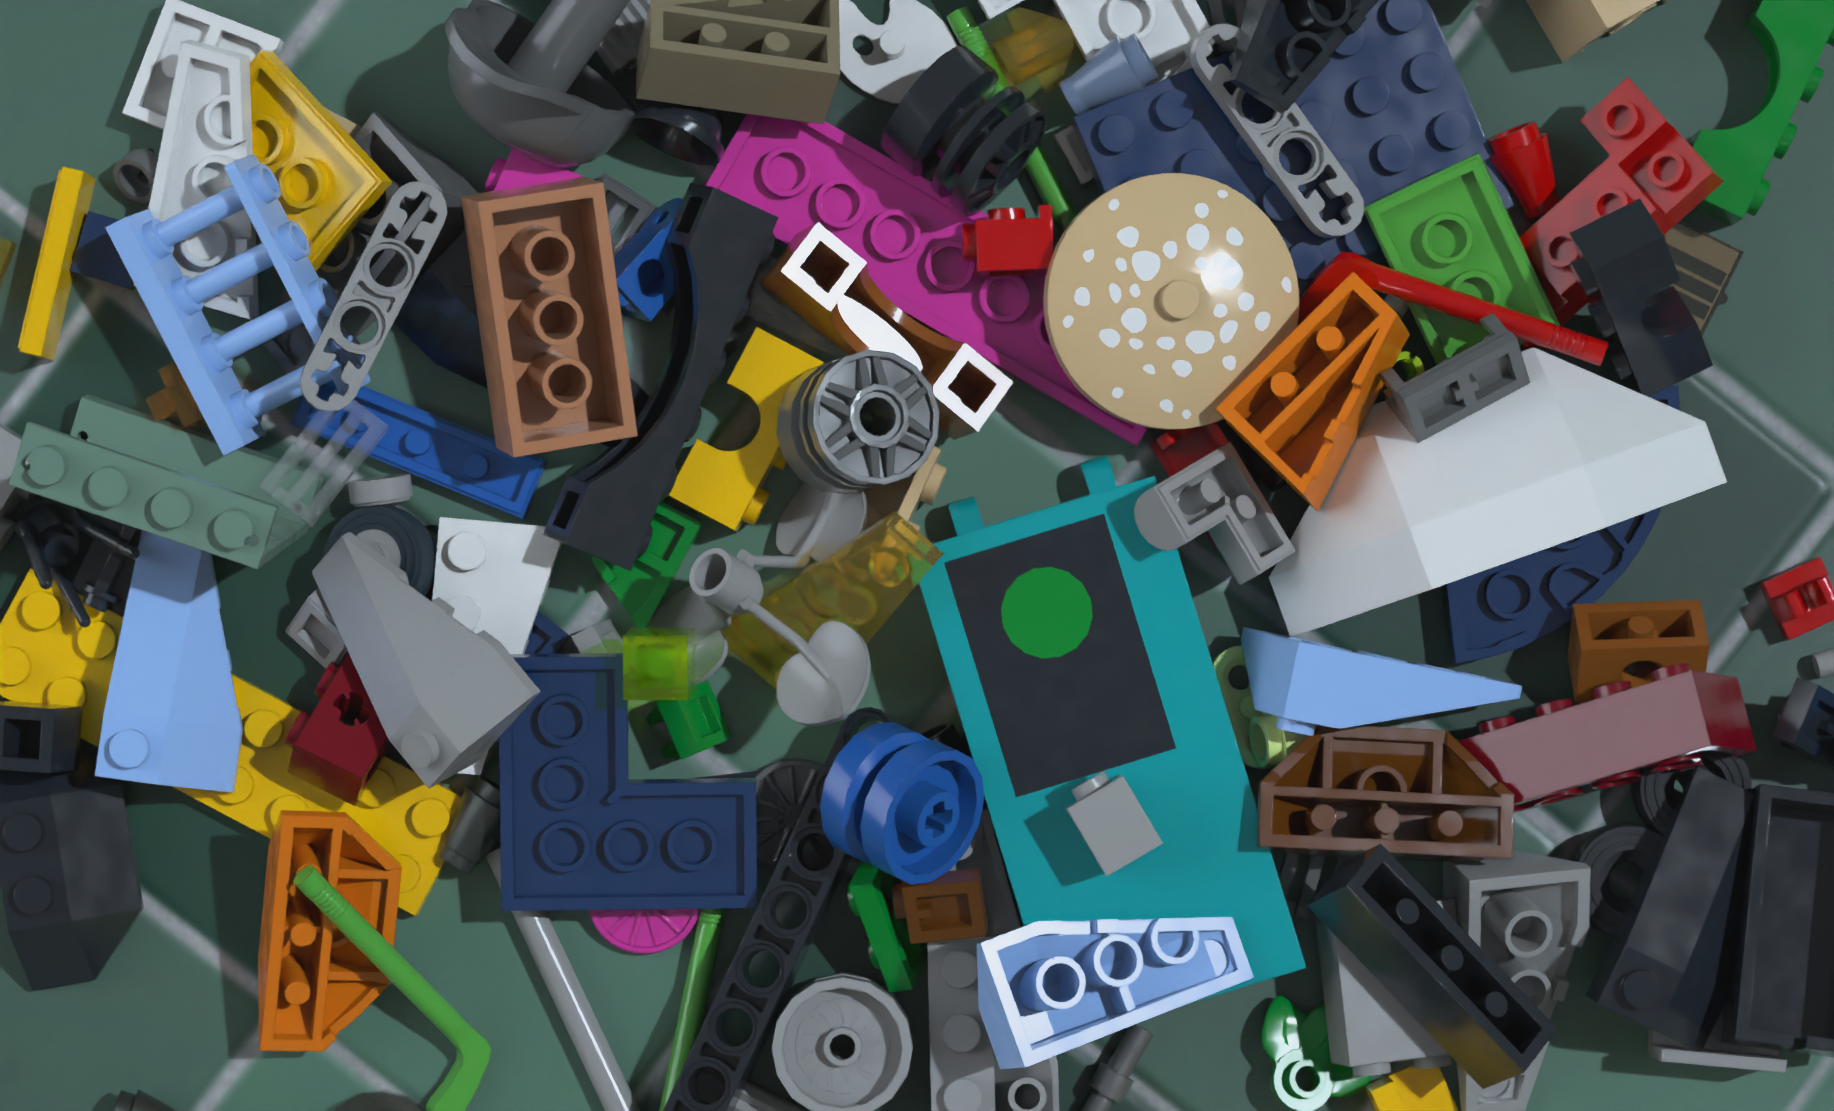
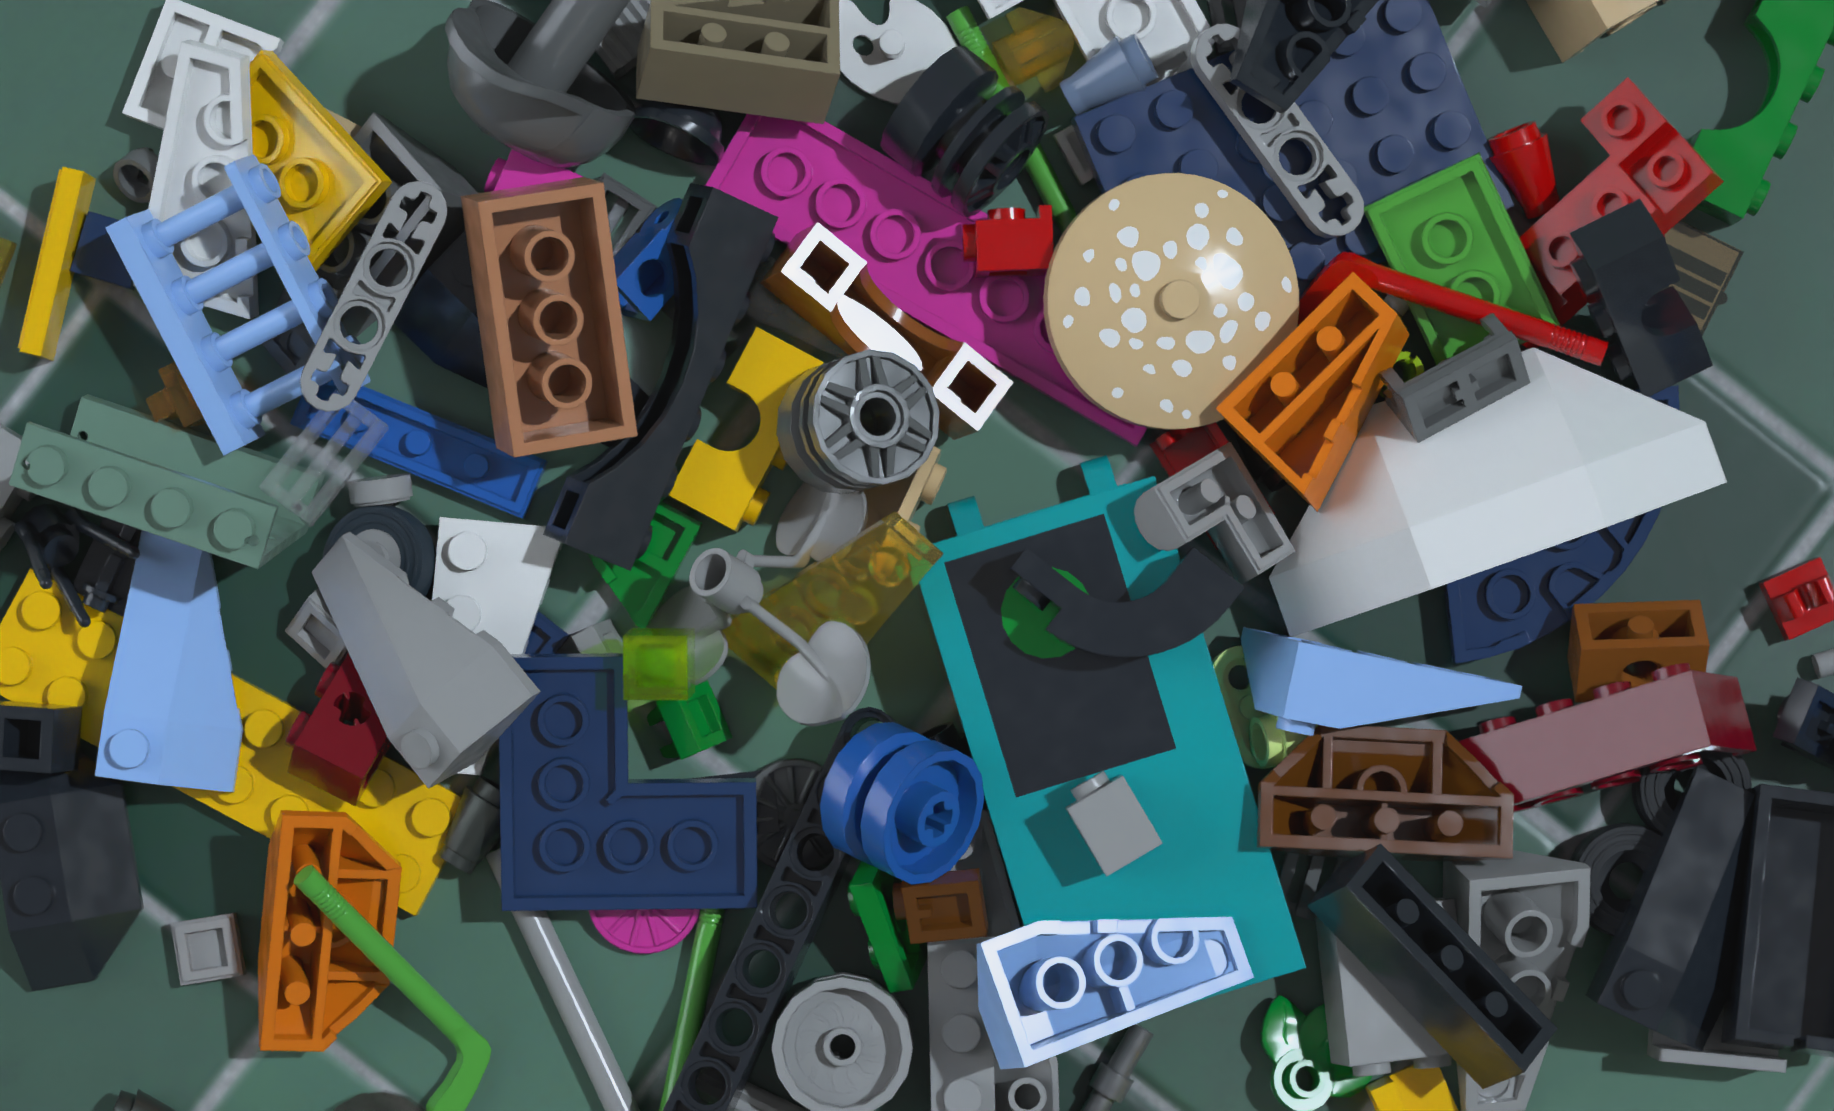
(208, 948): none -> light grey tile
(1166, 618): none -> black arch

